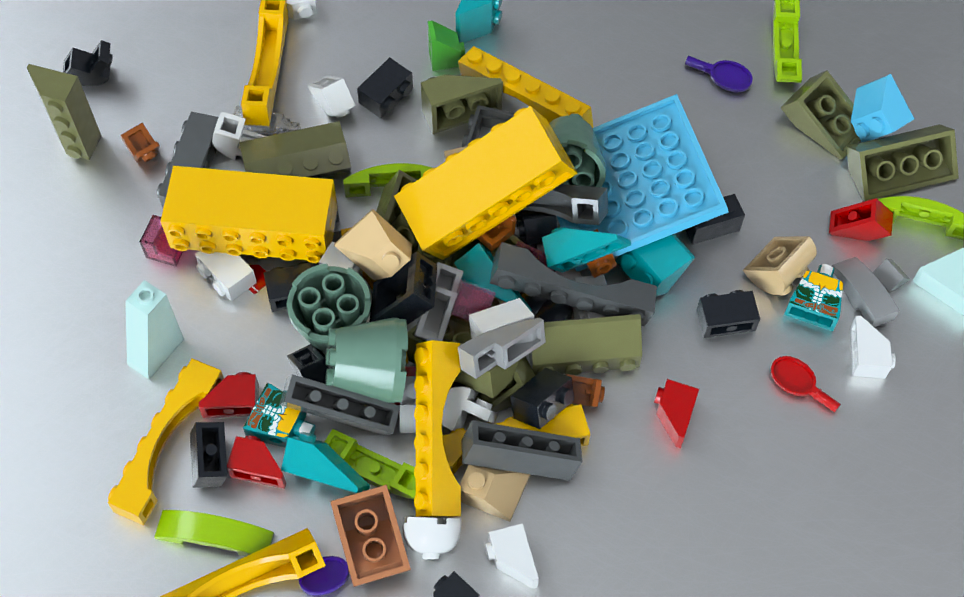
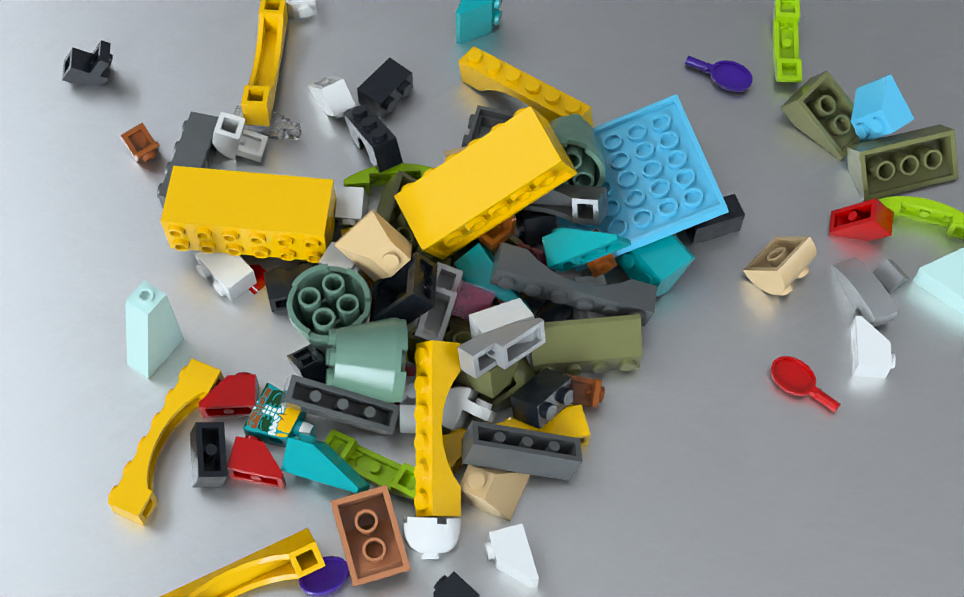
(67, 110): olive slope -> none
(155, 243): clear pink piece -> none
(212, 531): lime slope -> none
(301, 153): olive slope -> none
(350, 205): none -> white slope
(373, 134): none -> black arch
(443, 47): bright green slope -> none
(453, 98): olive slope -> none
(675, 408): red slope -> none
(728, 313): black brick -> none
(817, 298): torso -> none

